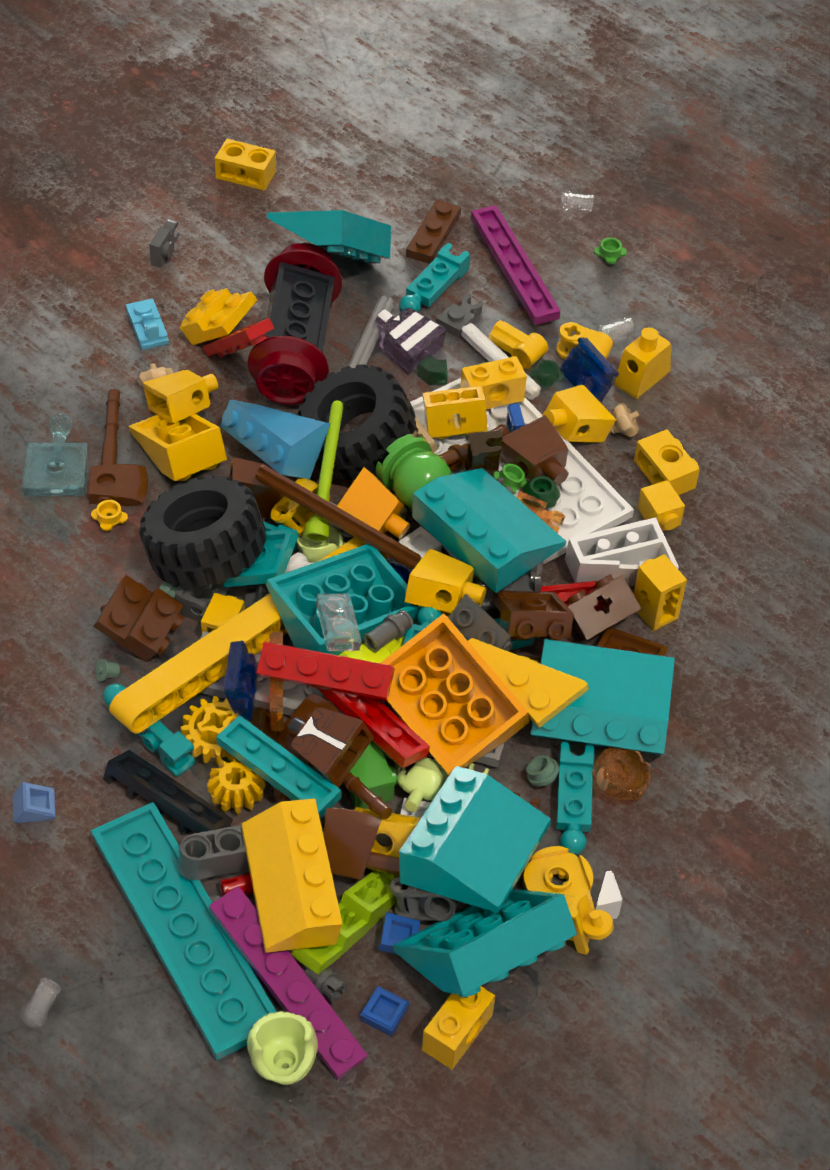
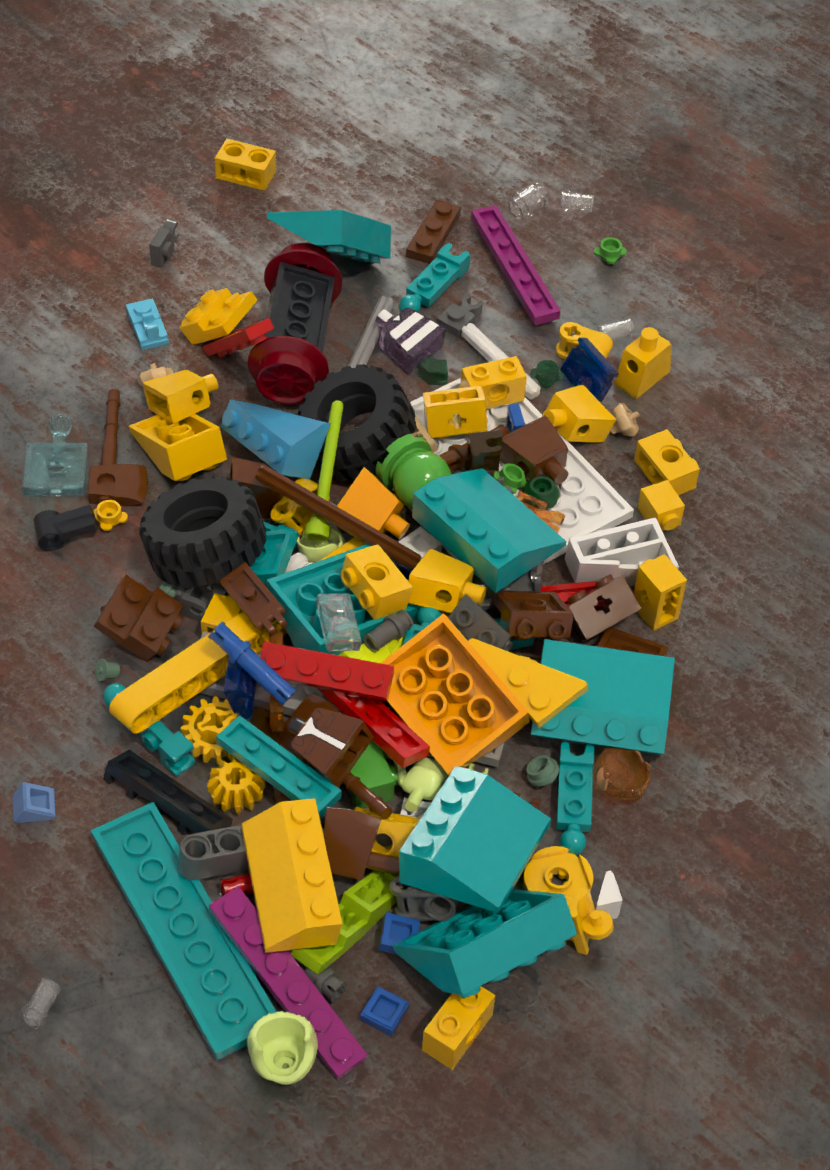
(55, 528): none -> black piece
(254, 598): none -> reddish brown hinge
(254, 665): none -> blue pin
(376, 581): none -> yellow brick
(526, 347): yellow piece -> none
(528, 201): none -> clear brick

